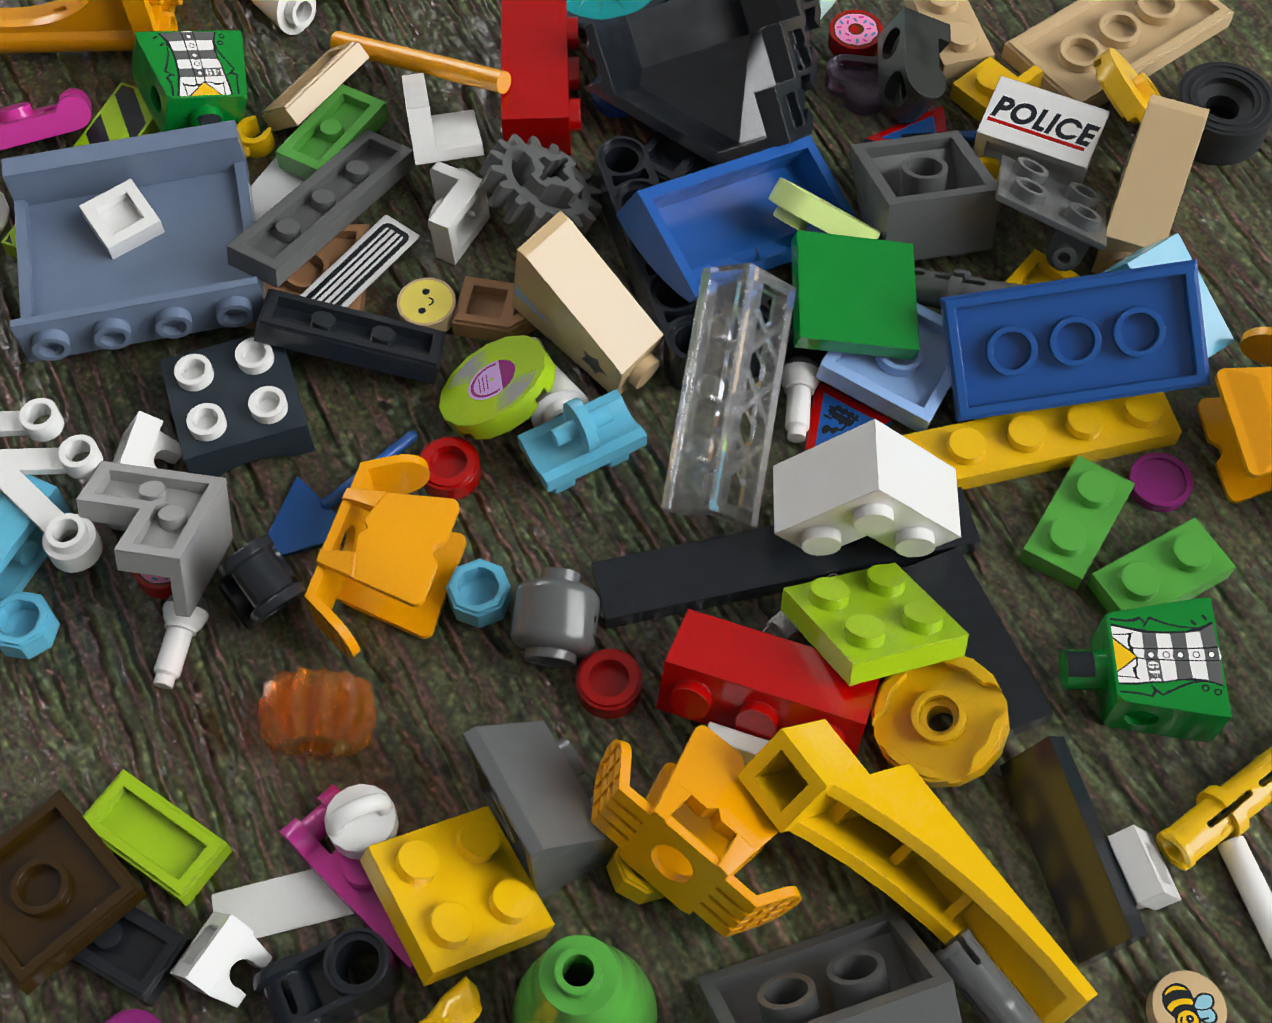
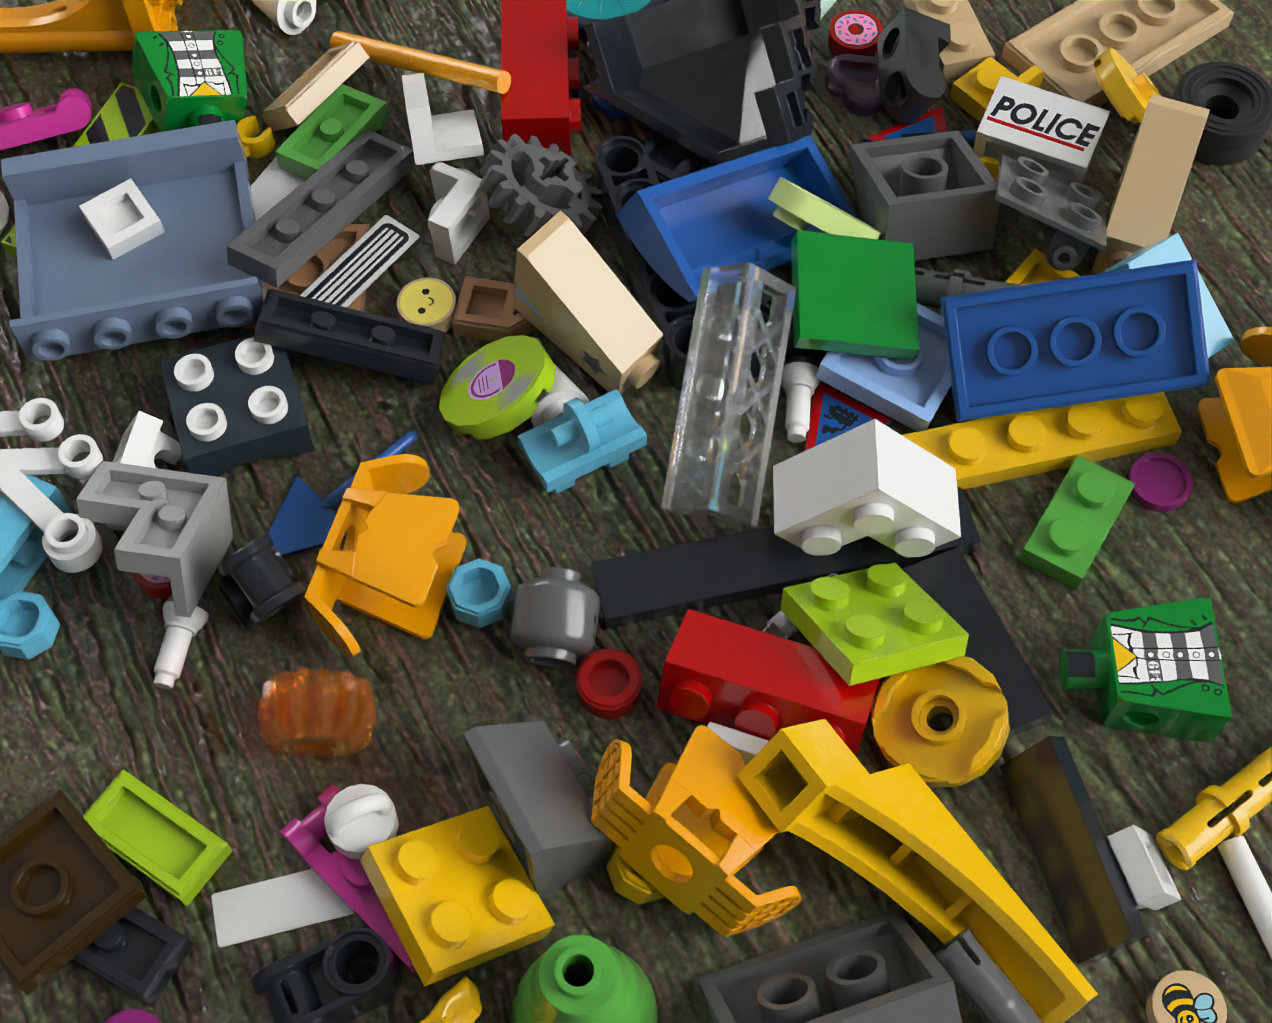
(213, 952): white tile -> none
(452, 468): red tile -> none
(1163, 570): bright green plate -> none

